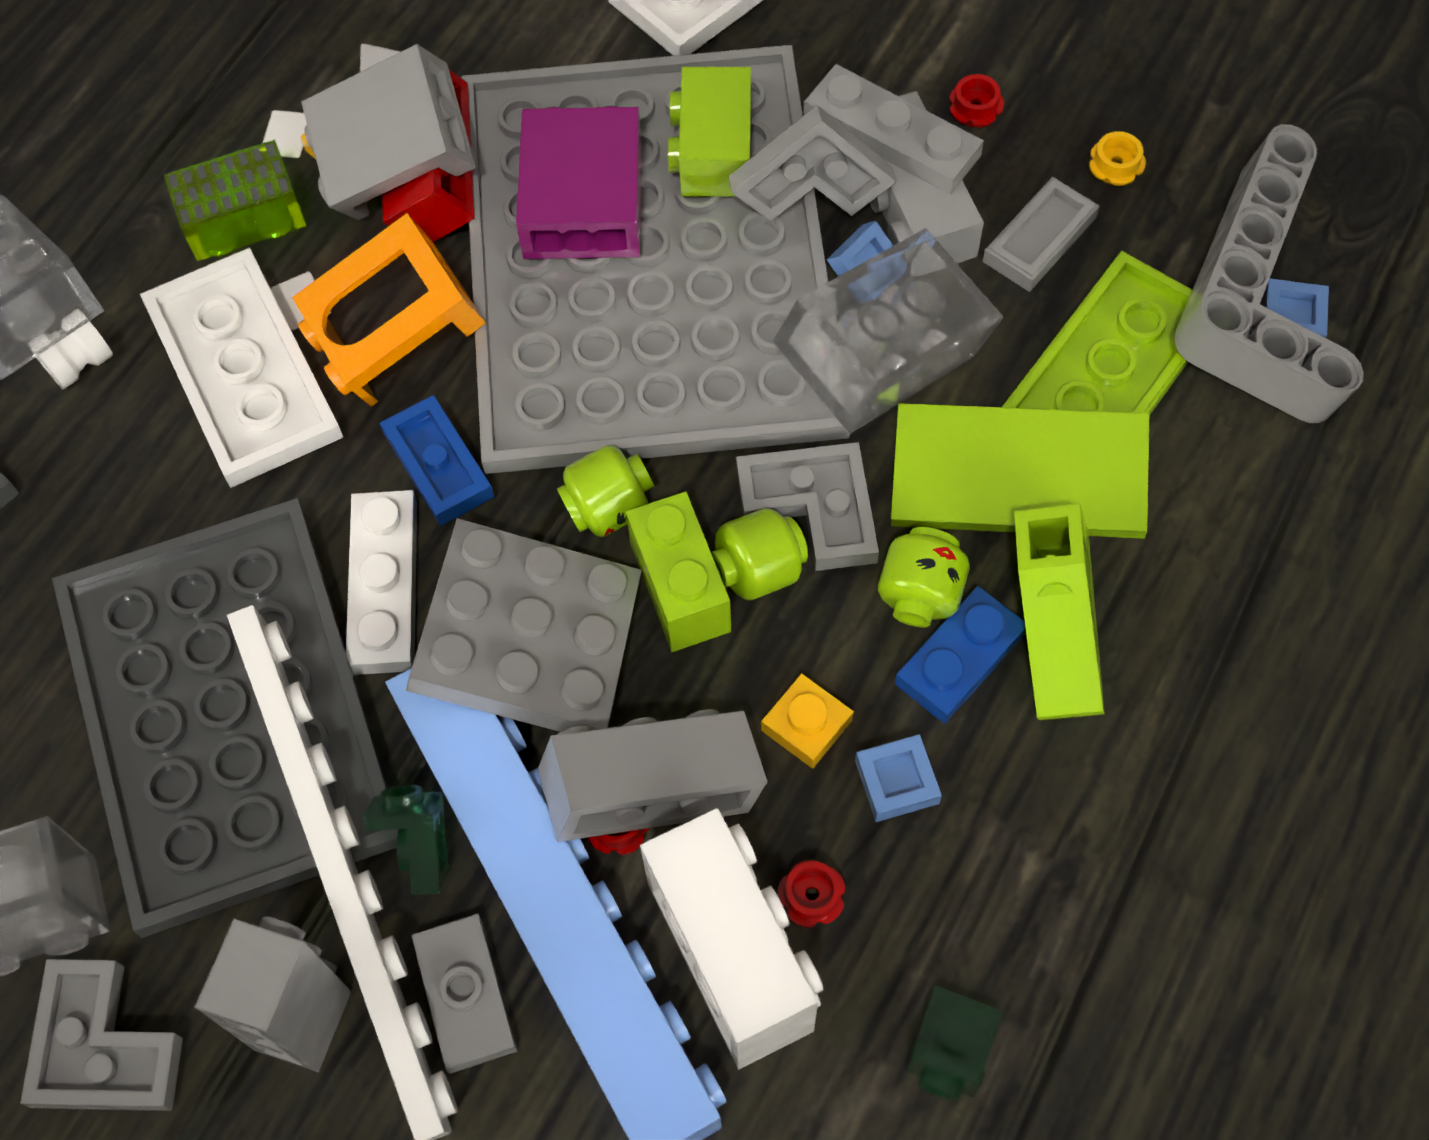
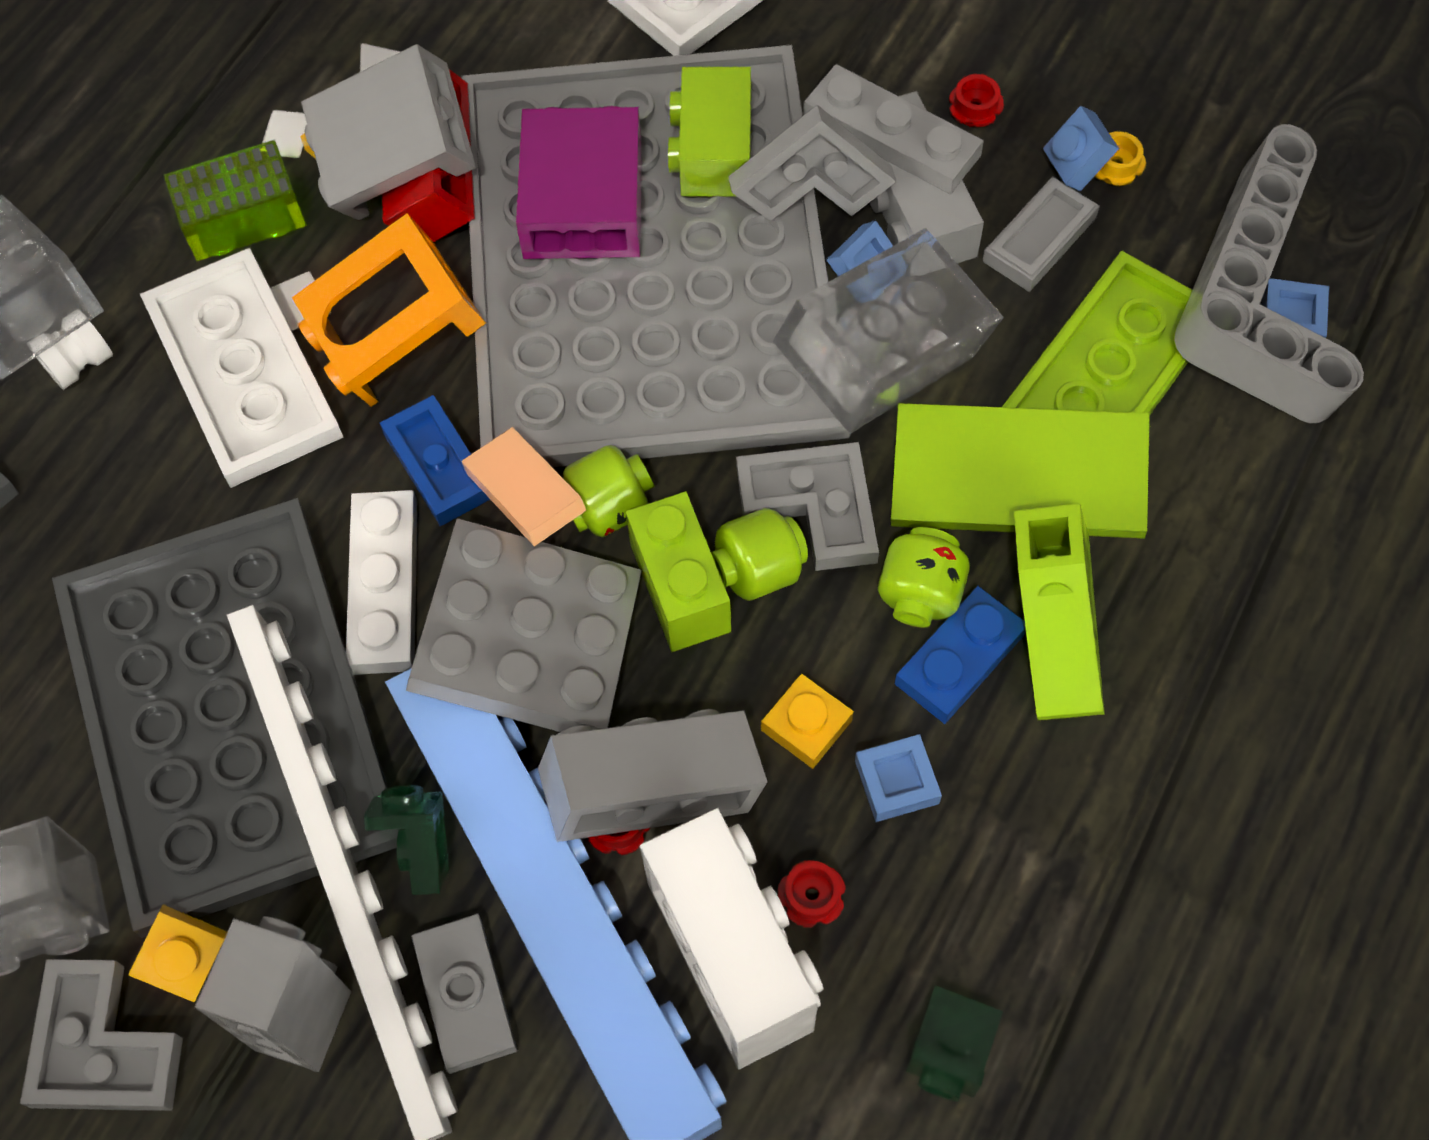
(178, 953): none -> yellow plate
(523, 486): none -> light nougat tile
(1080, 148): none -> medium blue plate

